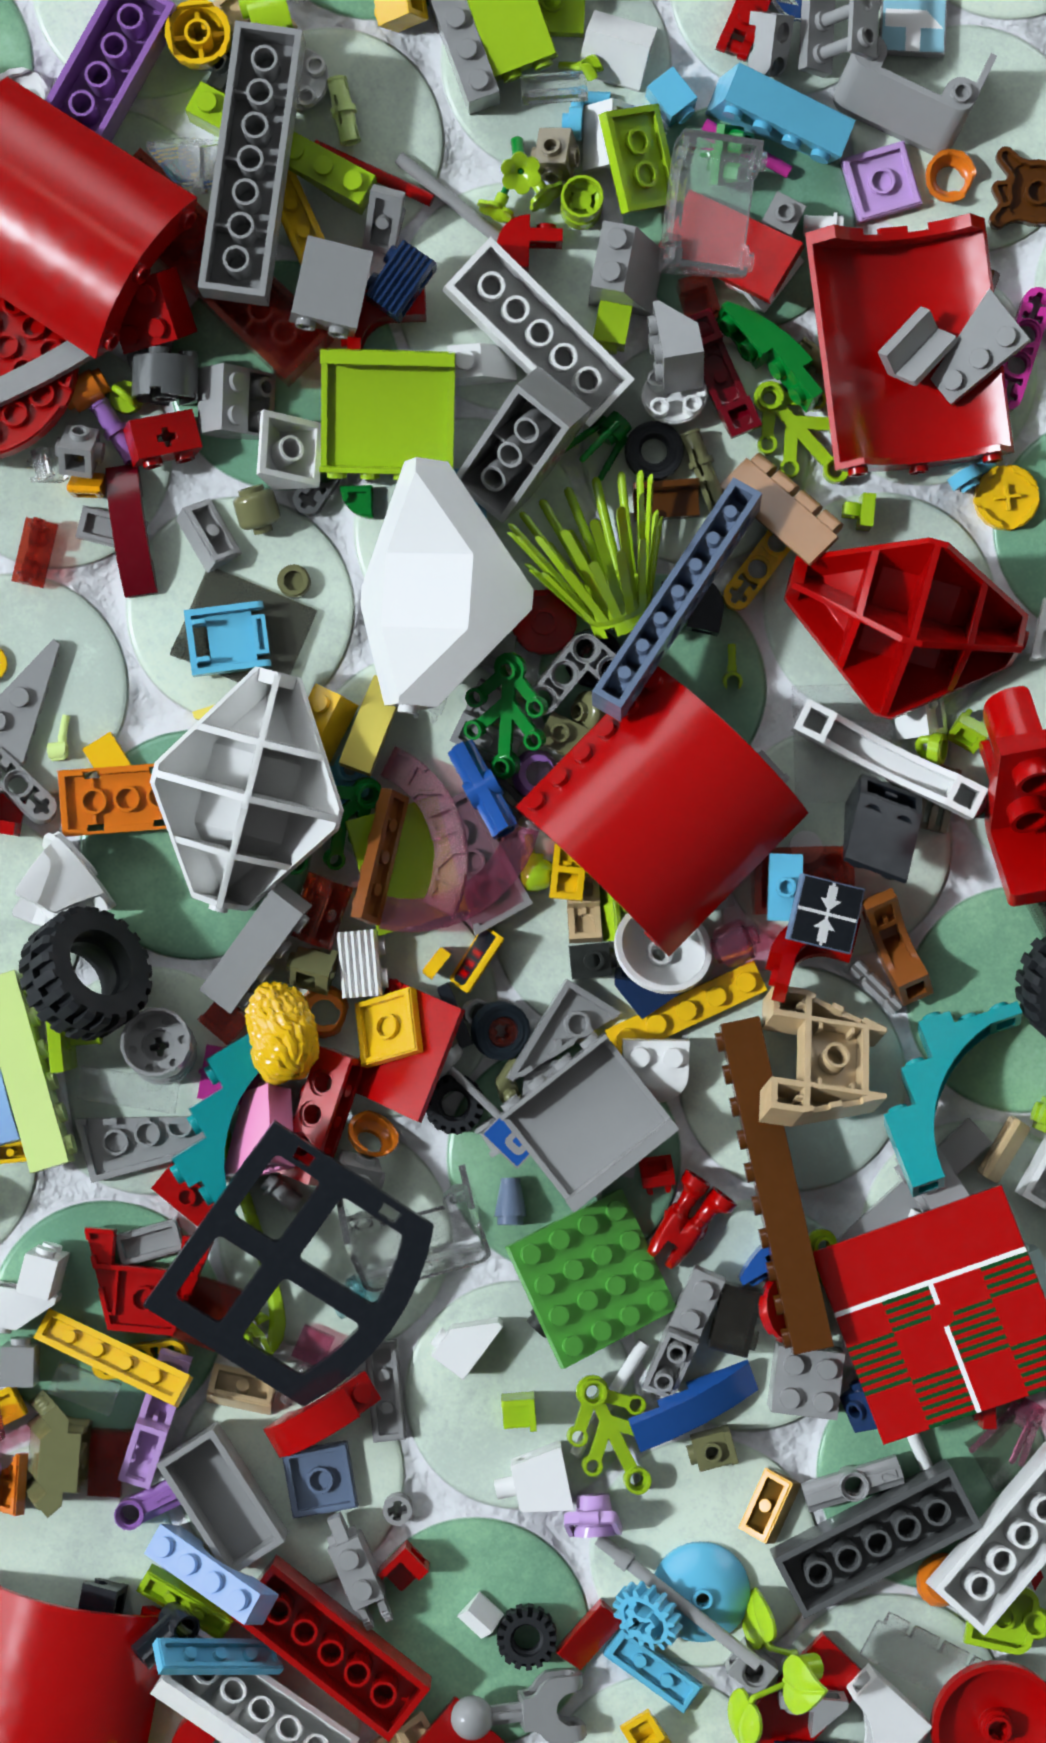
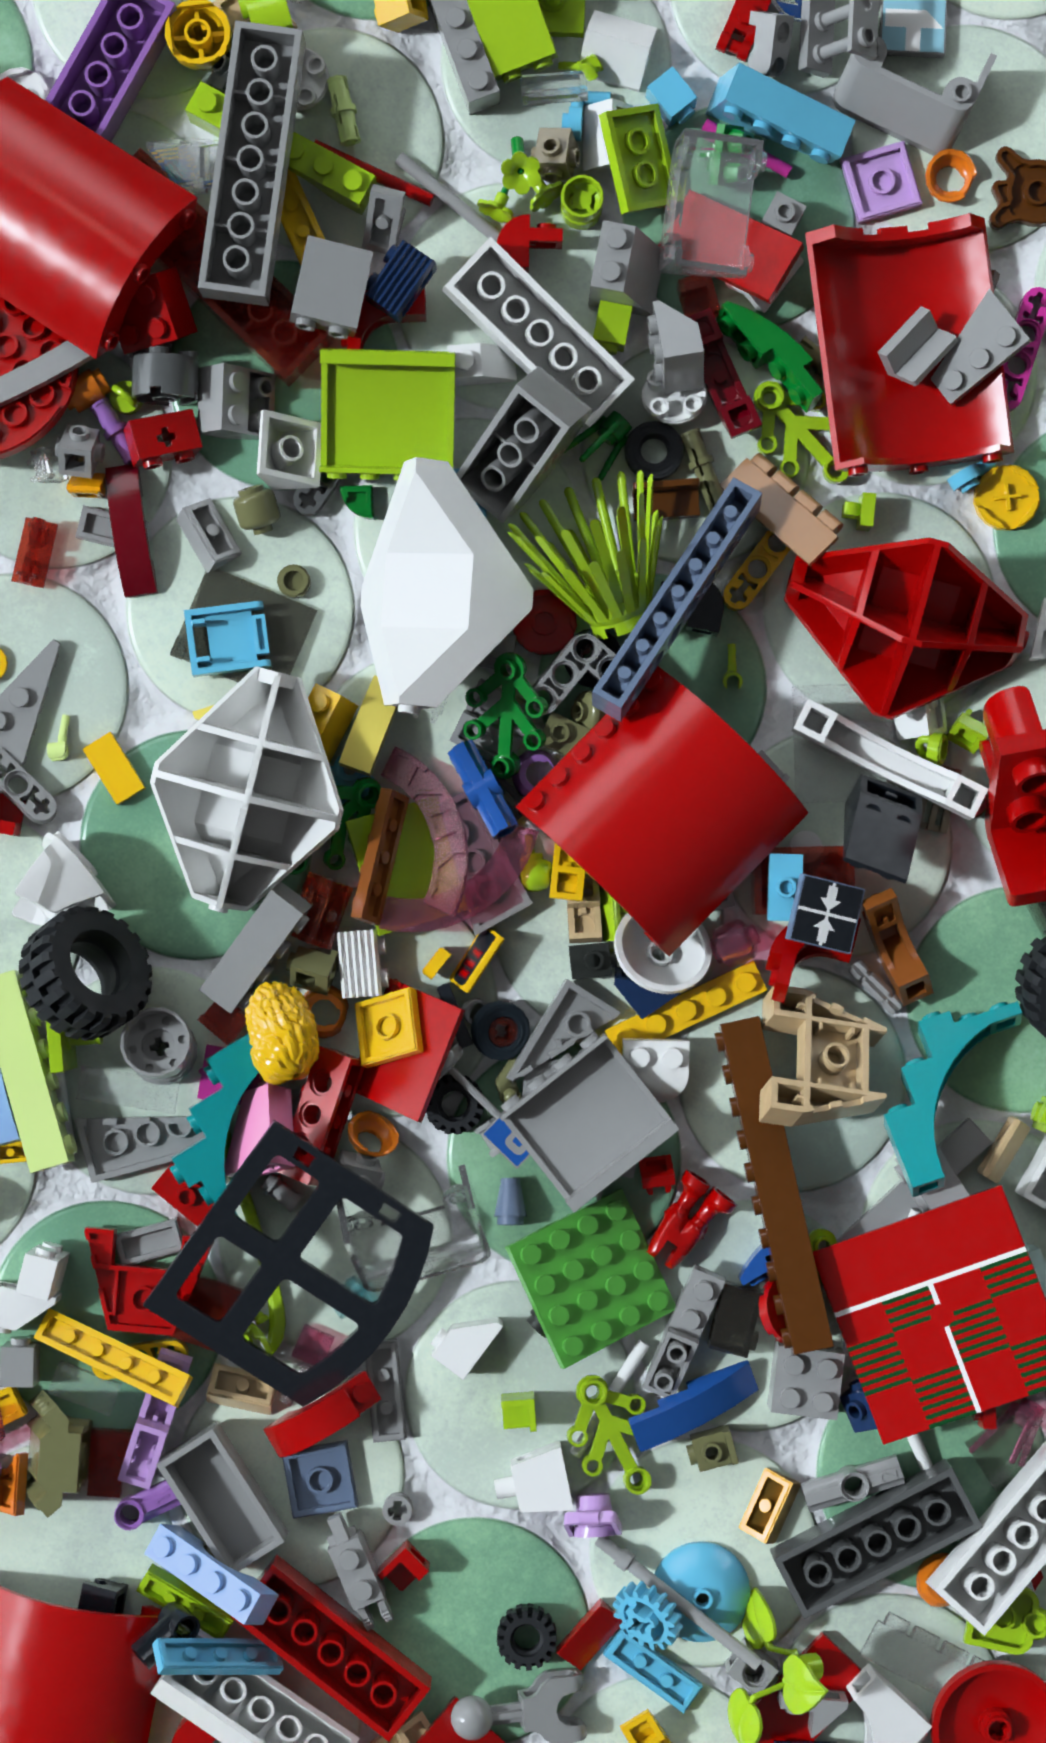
(117, 799): orange piece -> none
(481, 1615): white slope -> none
(816, 222): white pin -> none

